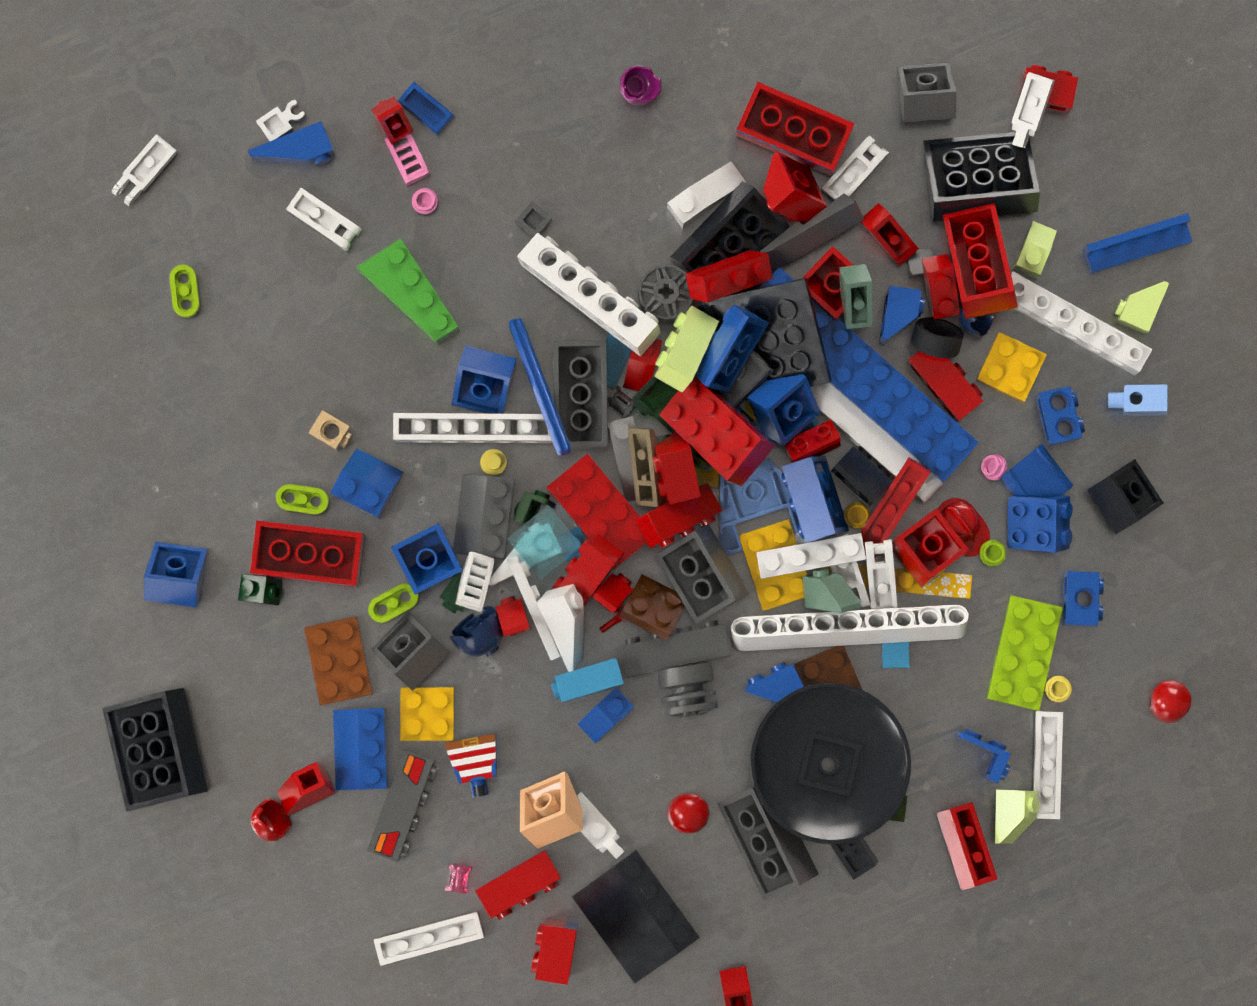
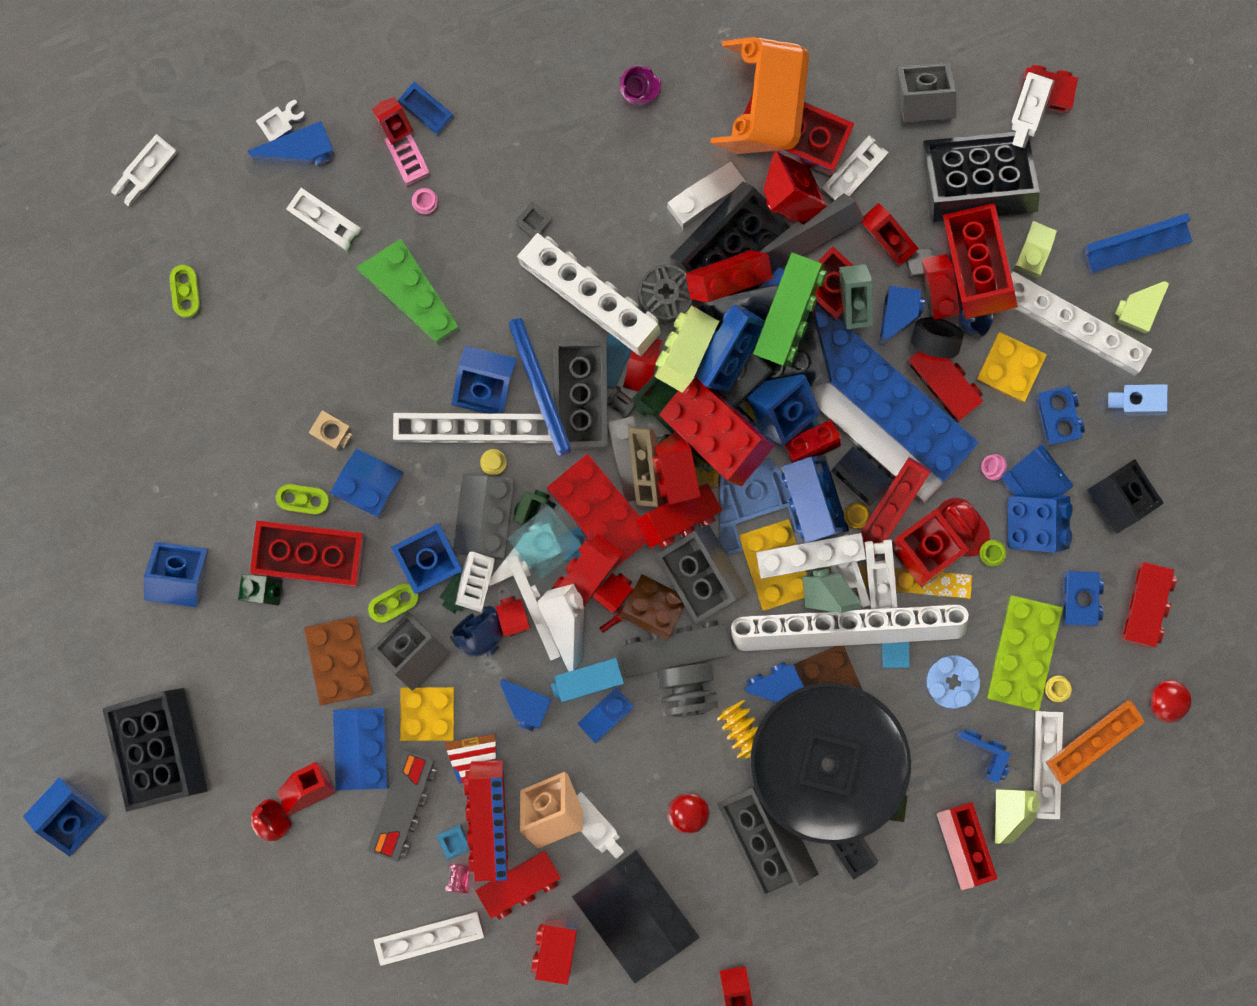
(64, 817): none -> blue slope
(453, 842): none -> dark azure tile
(486, 820): none -> red brick
(525, 705): none -> blue slope
(740, 728): none -> yellow piece
(776, 96): none -> orange windscreen
(790, 310): none -> bright green wedge
(939, 688): none -> light blue plate
(1095, 742): none -> orange plate
(1149, 605): none -> red brick

